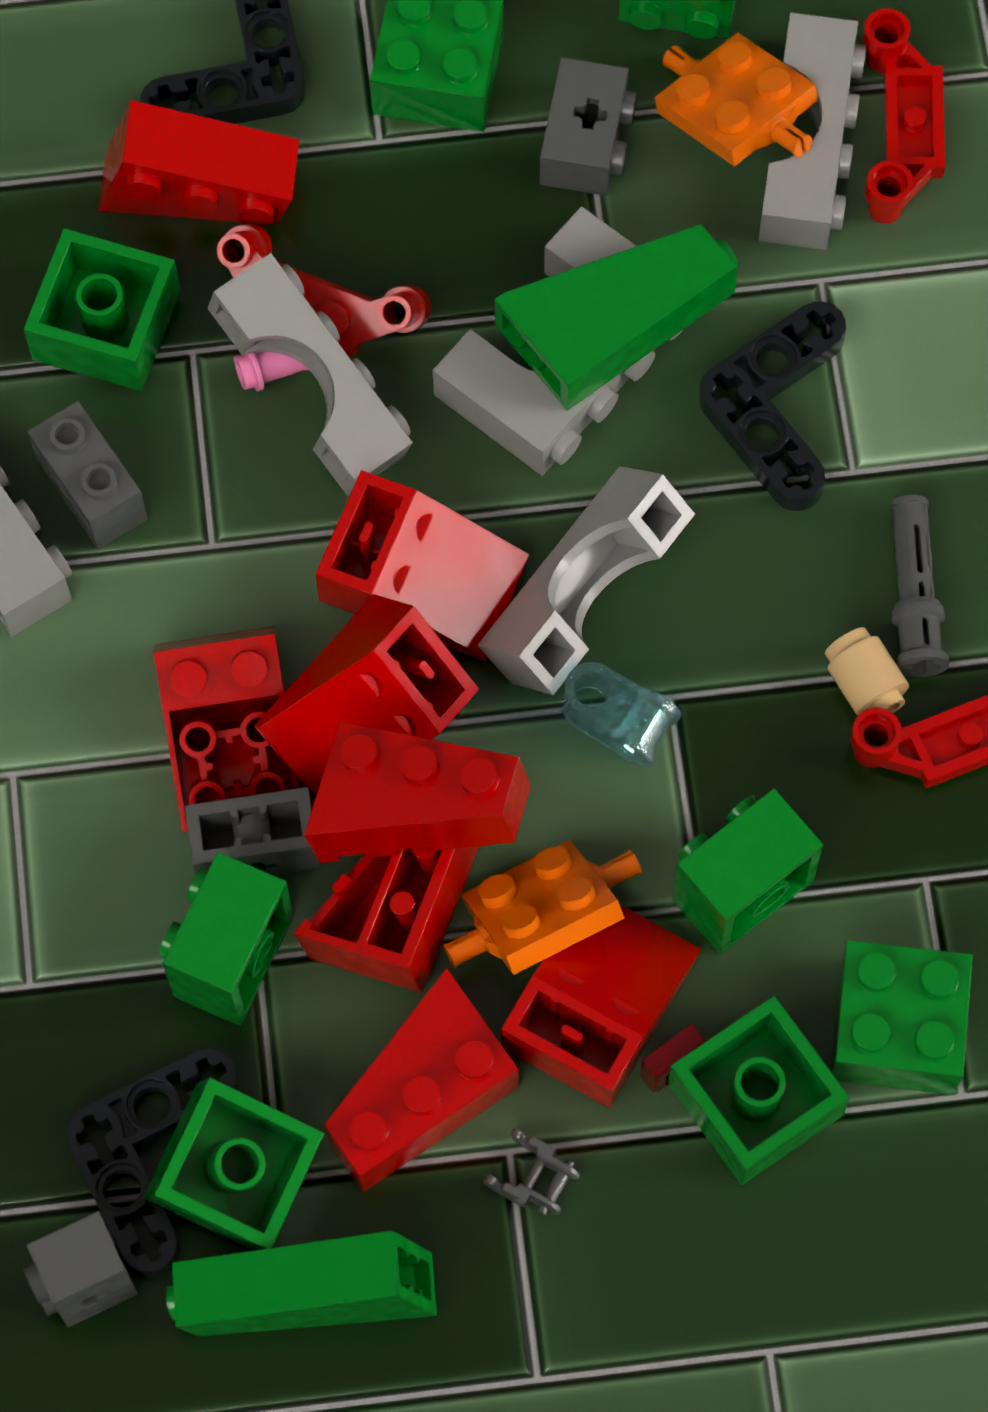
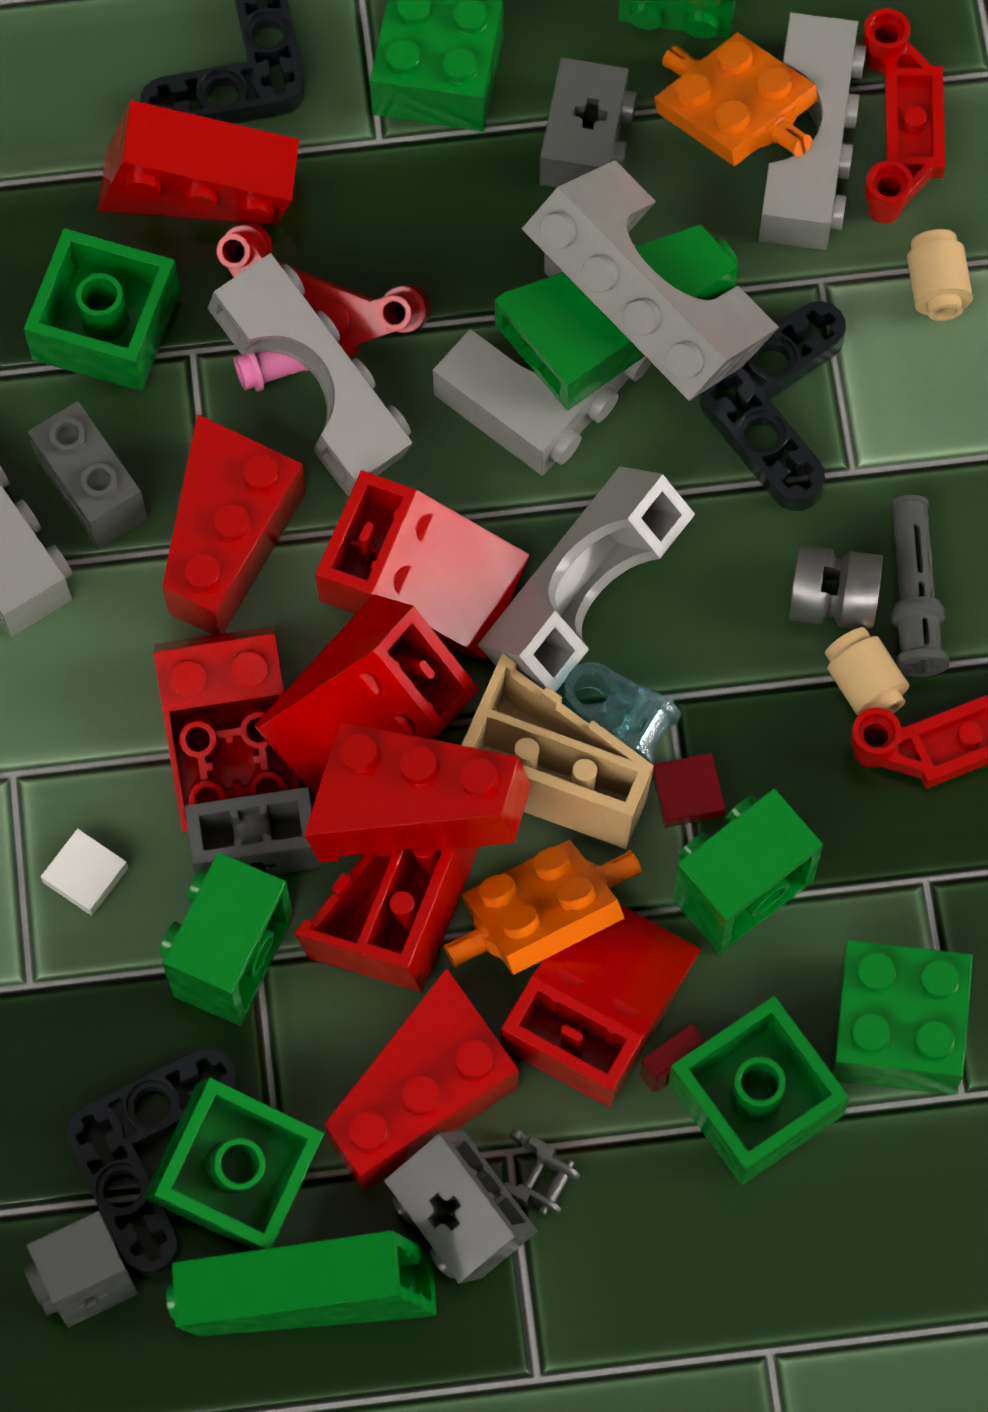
(84, 872): none -> white tile
(226, 523): none -> red wedge
(489, 1217): none -> dark grey brick
(574, 767): none -> tan wedge
(685, 337): none -> light grey arch
(688, 790): none -> dark red tile
(856, 591): none -> flat silver wheel
(939, 275): none -> tan brick

